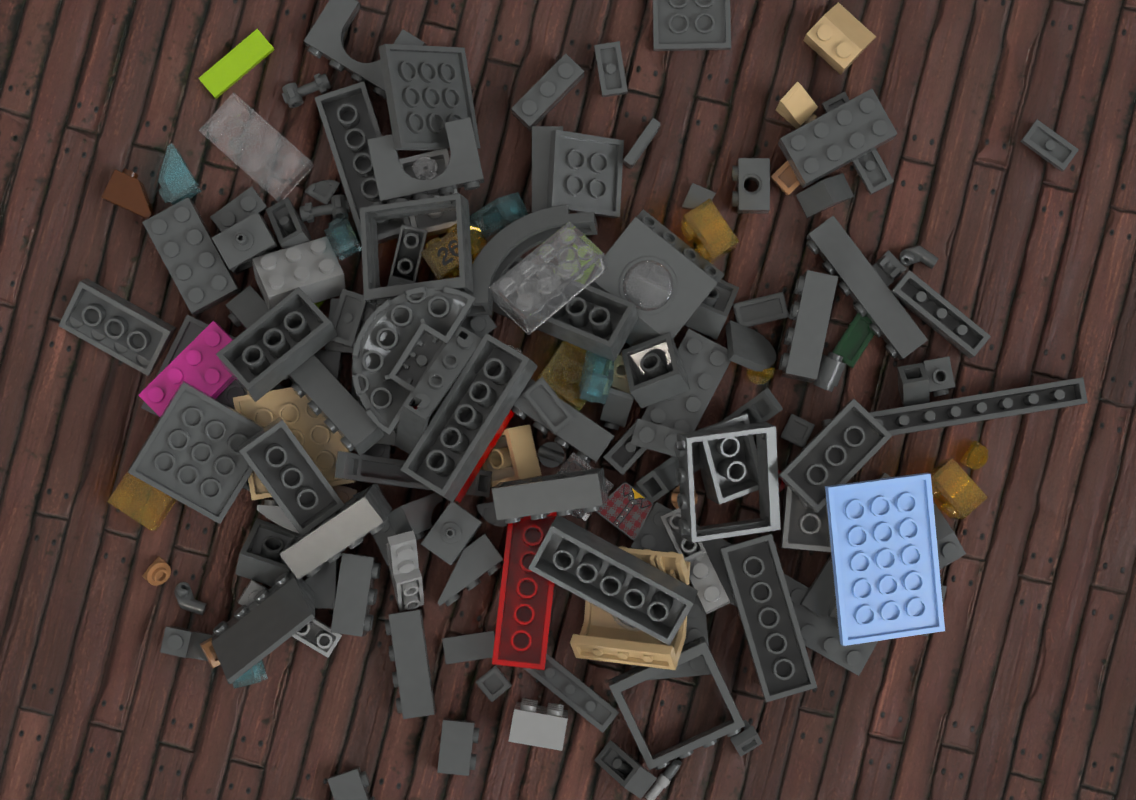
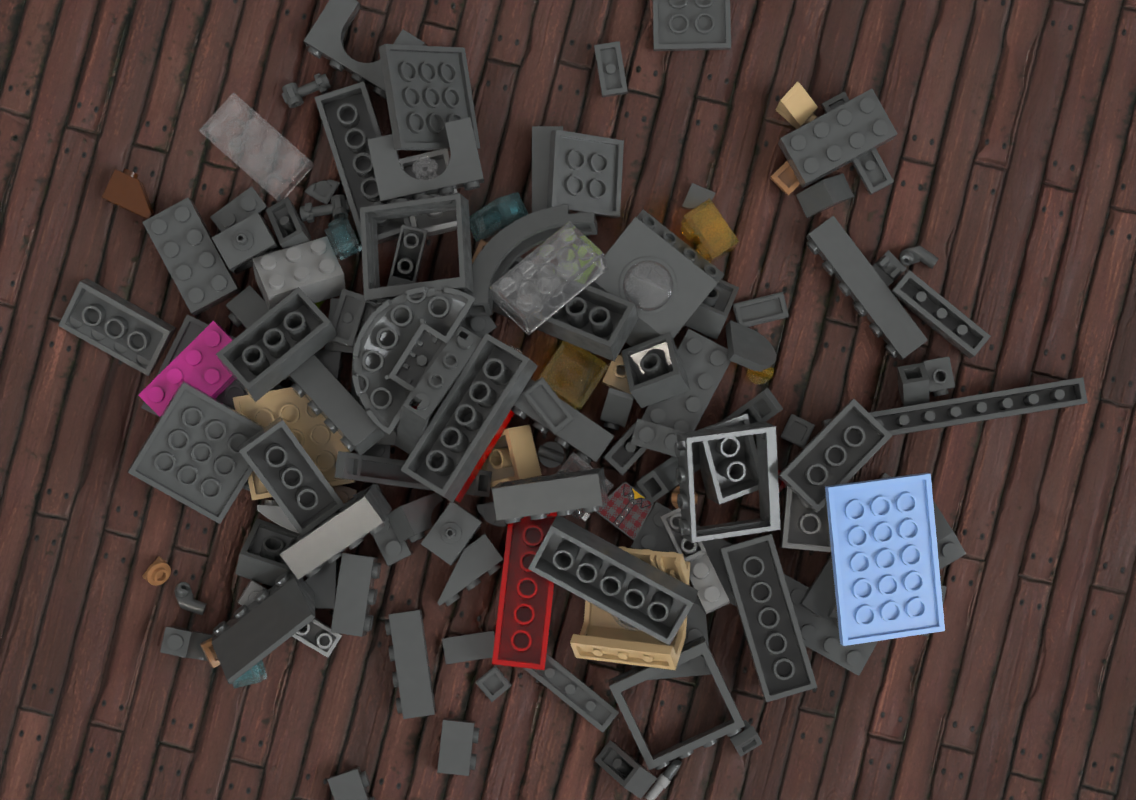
(141, 502): clear yellow brick -> none
(176, 178): clear light blue slope -> none
(236, 63): lime tile -> none
(405, 570): light grey slope -> none
(443, 253): clear yellow brick -> none
(539, 724): light grey brick -> none
(548, 92): dark grey brick -> none
(596, 378): clear light blue slope -> none
(642, 143): dark grey tile -> none
(759, 171): dark grey brick -> none
(809, 326): dark grey brick -> none
(830, 371): dark grey brick -> none
(839, 38): tan slope -> none
(854, 340): dark green tile -> none
(955, 489): clear yellow brick -> none
(975, 456): clear yellow plate -> none
(1049, 145): dark grey plate -> none

